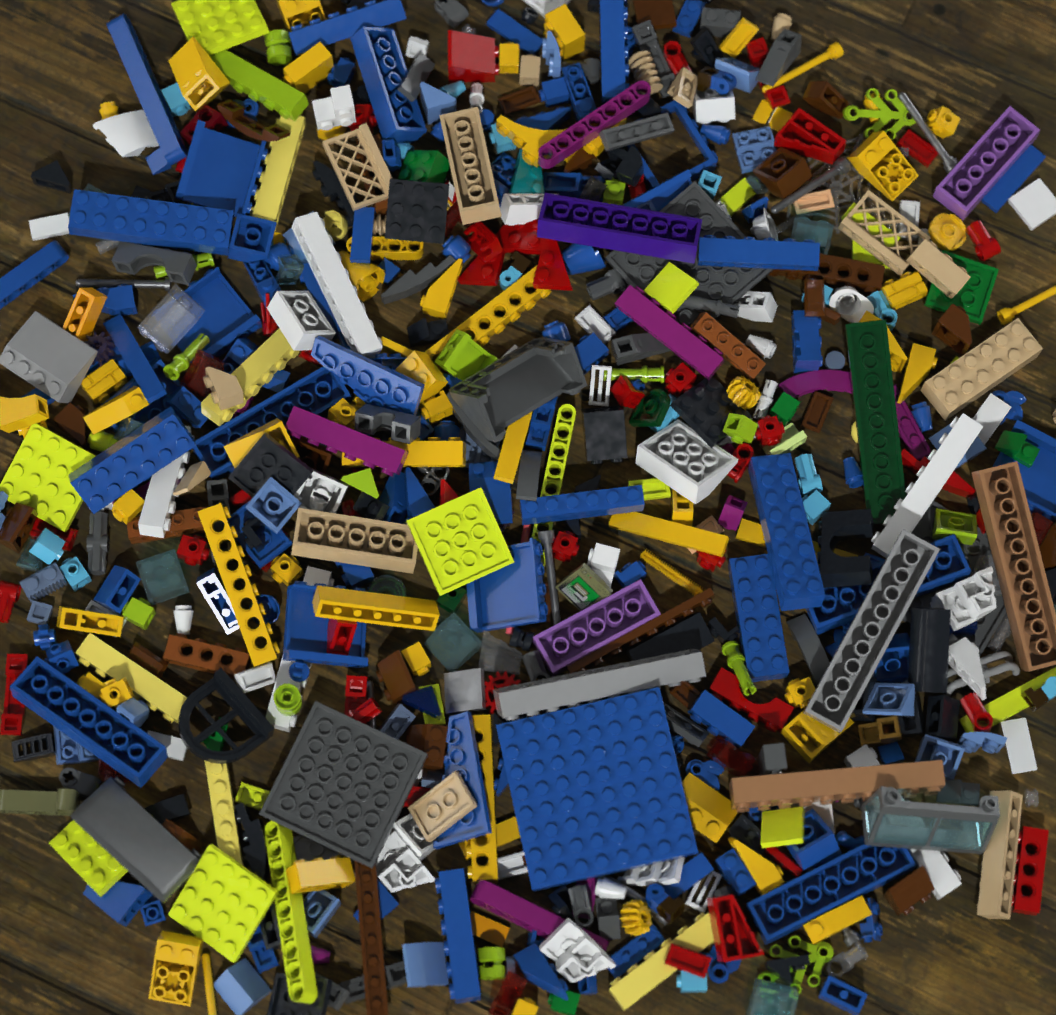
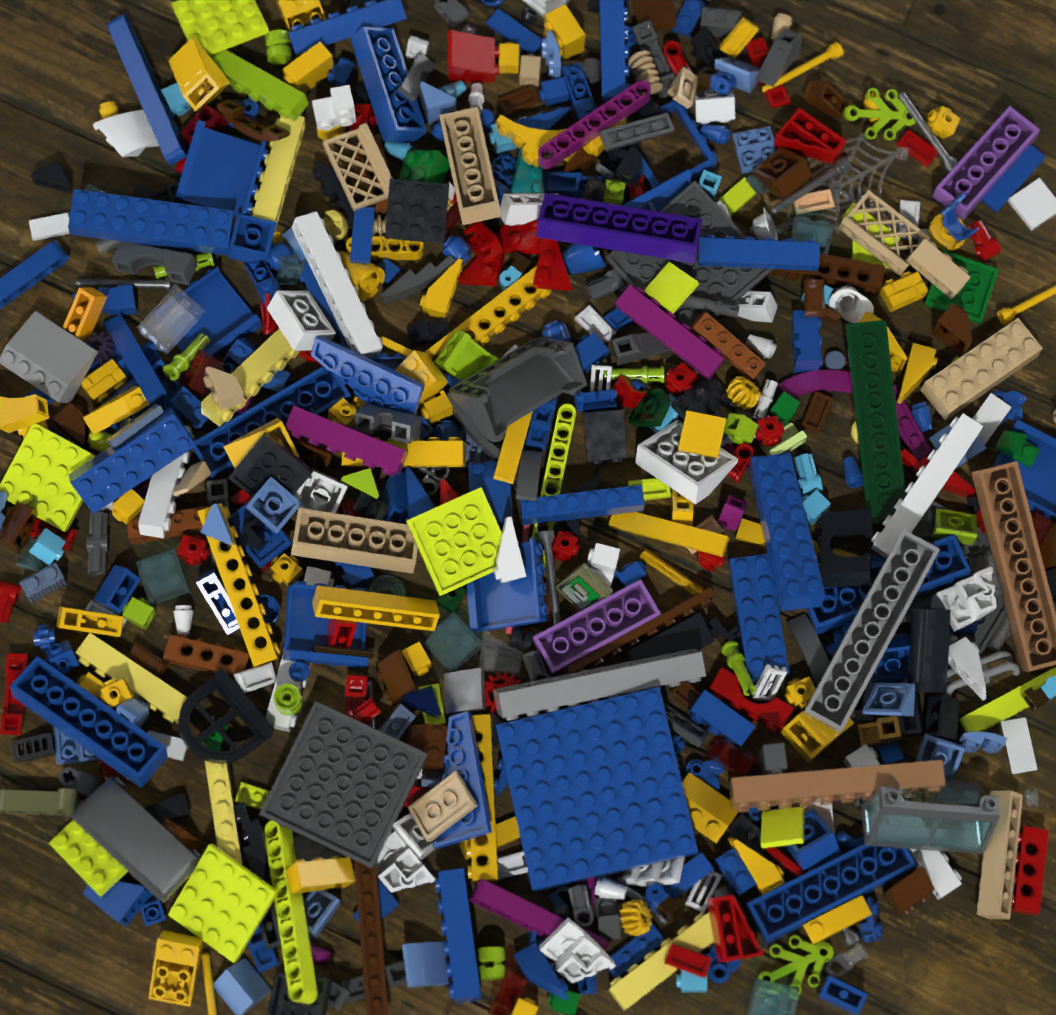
(39, 613): sand blue plate -> none
(75, 573): medium azure brick -> none
(135, 425): none -> sand blue tile
(157, 162): blue slope -> none
(216, 526): none -> medium blue slope
(343, 651): none -> dark brown bar
(391, 155): blue piece -> none
(488, 929): light orange tile -> none
(509, 560): none -> white slope
(509, 963): sand blue tile -> none
(595, 400): none -> blue hinge
(702, 434): none -> yellow tile
(755, 209): blue slope -> none
(765, 682): none -> white tile
(775, 118): yellow sticker -> none
(781, 966): black slope -> none
(882, 308): medium azure piece -> none
(883, 165): yellow slope -> none
(952, 223): none -> blue helmet
(976, 712): red piece -> none

